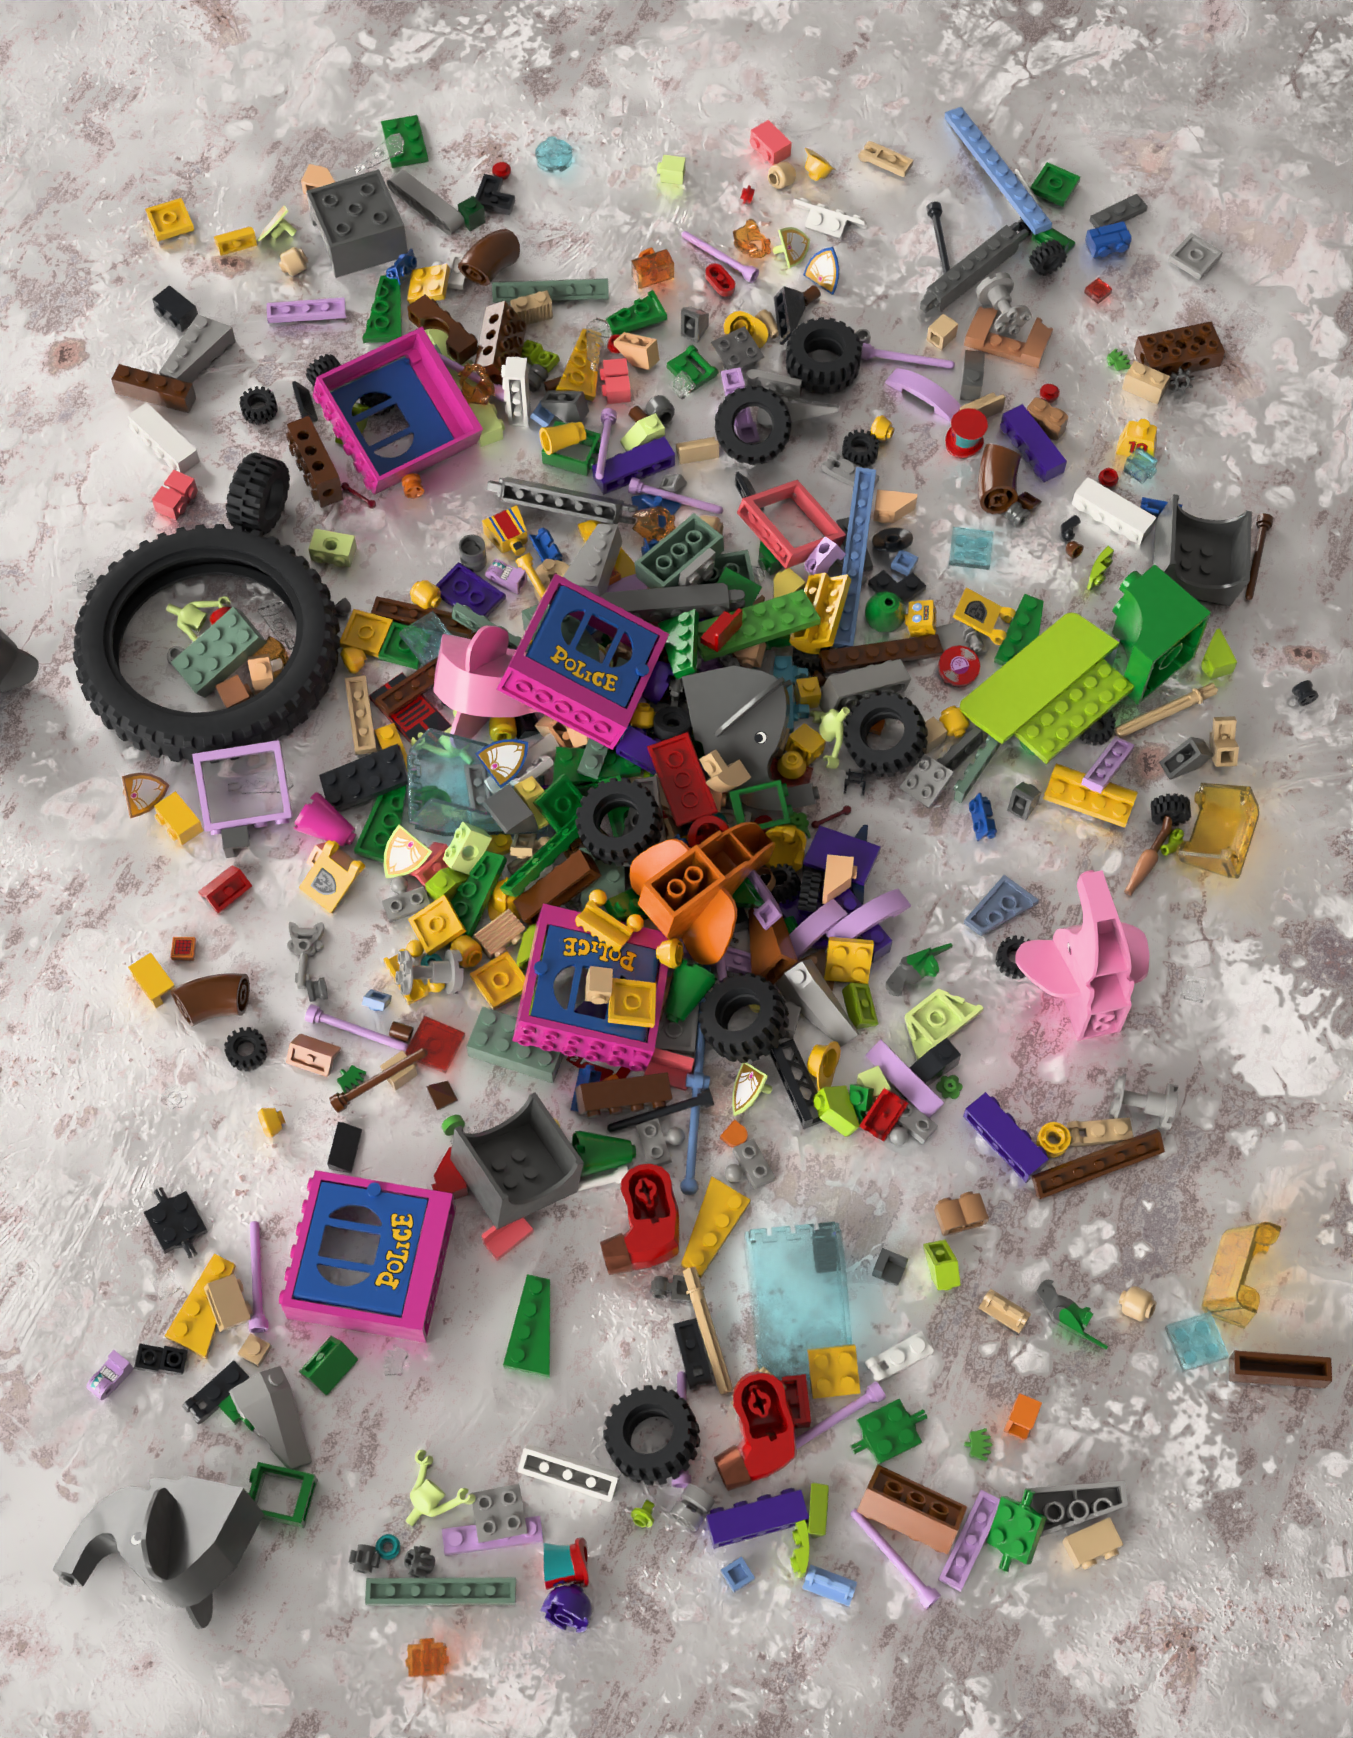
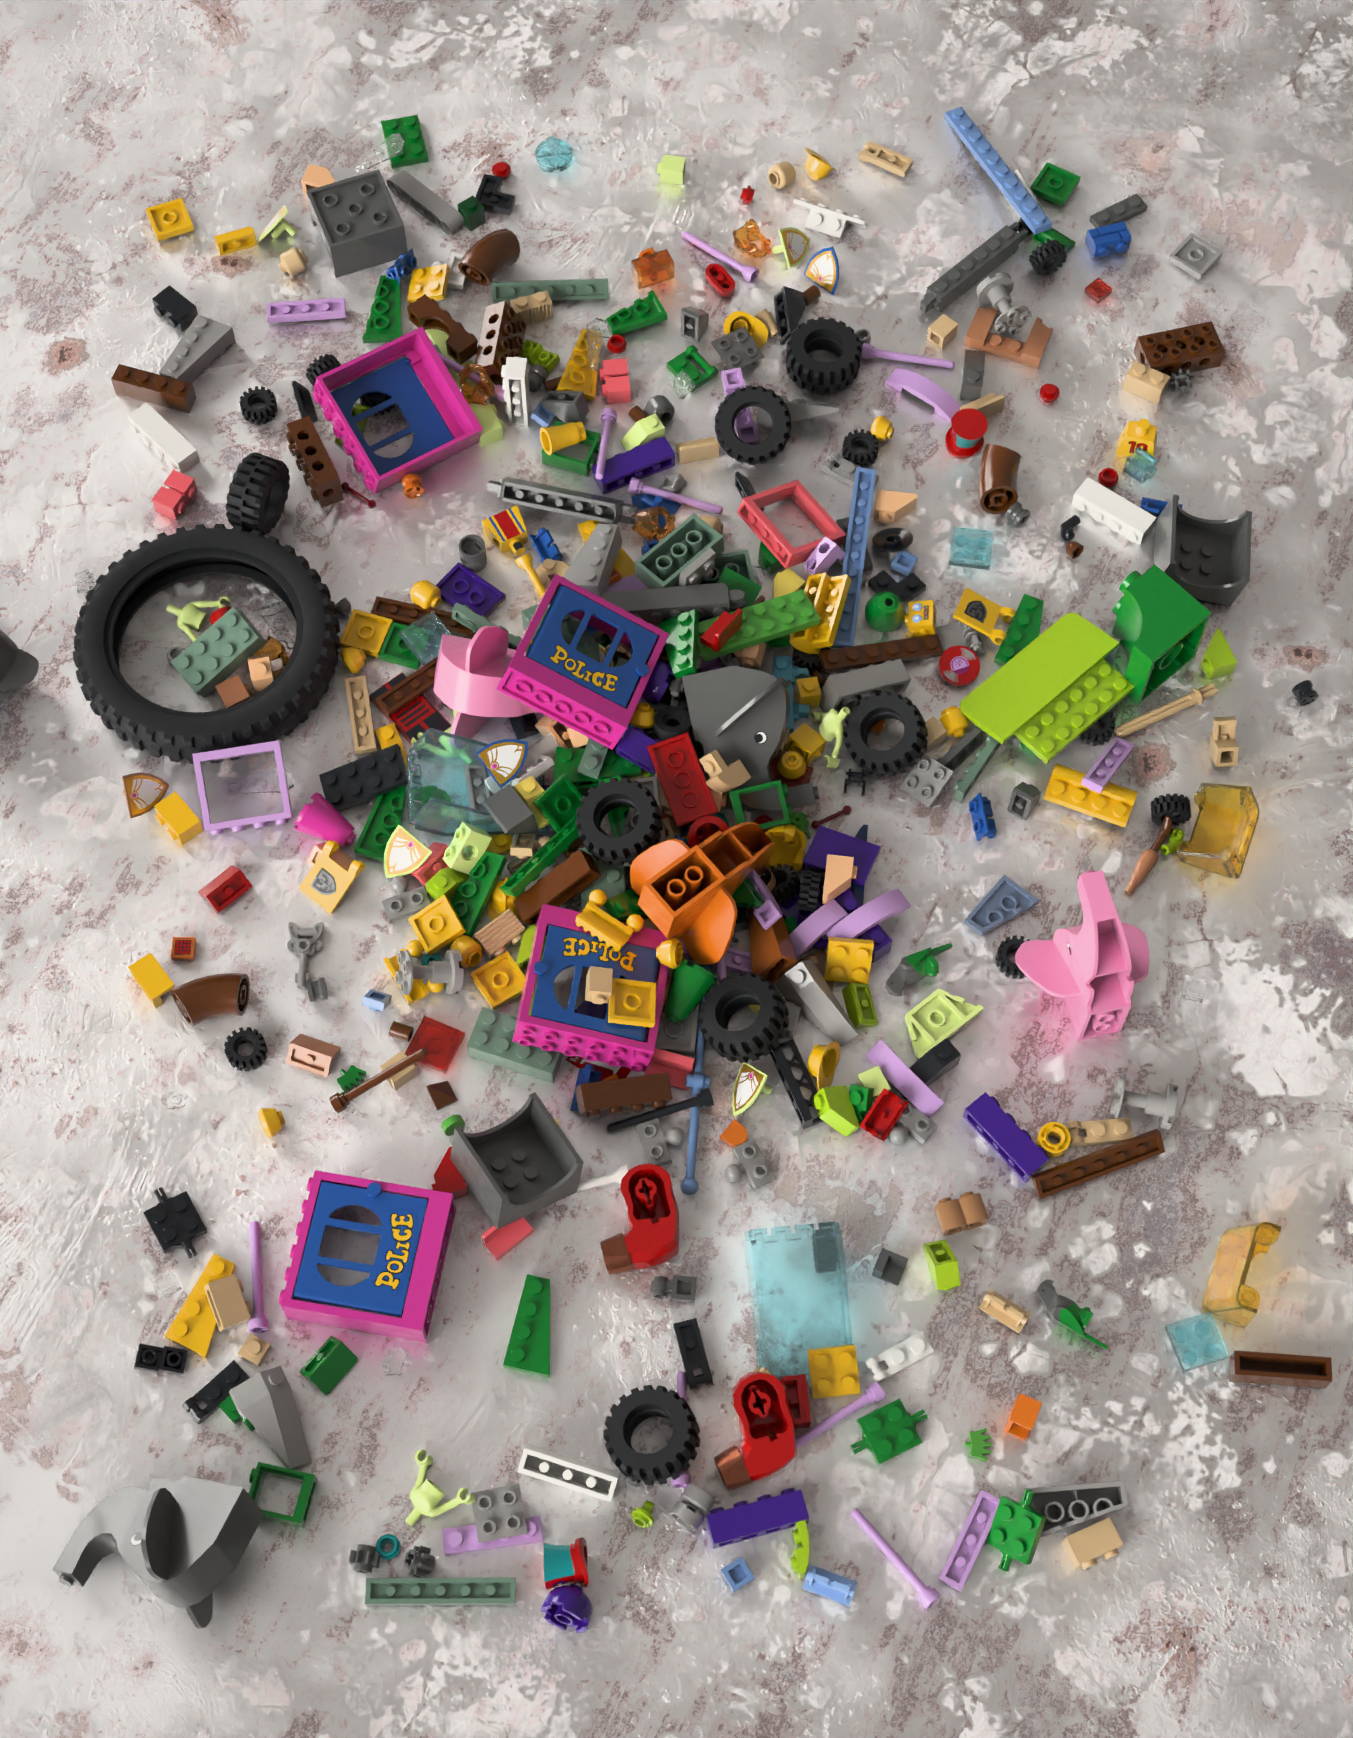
(109, 1375): lavender leg -> none
(234, 838): dark grey panel -> none
(314, 1015): lavender piece -> none
(343, 545): yellowish green brick -> none
(344, 1147): black slope -> none
(427, 1658): clear orange head -> none
(502, 728): yellow head -> none
(506, 576): lavender leg -> none
(602, 1151): green cone -> none
(638, 350): light nougat slope -> none
(707, 1330): tan axle -> none
(715, 1221): yellow wing -> none
(770, 142): coral brick -> none
(779, 384): light grey plate -> none
(818, 1510): lime slope -> none
(912, 1509): dark orange slope -> none
(934, 211): black piece -> none
(953, 1091): bright green plant -> none
(1028, 501): reddish brown slope -> none
(1033, 443): dark purple brick -> none
(1050, 419): medium nougat brick -> none
(1099, 568): lime slope -> none
(1118, 361): bright green piece -> none
(1137, 1303): tan head -> none
(1186, 758): dark grey slope -> none
(1263, 523): reddish brown piece -> none

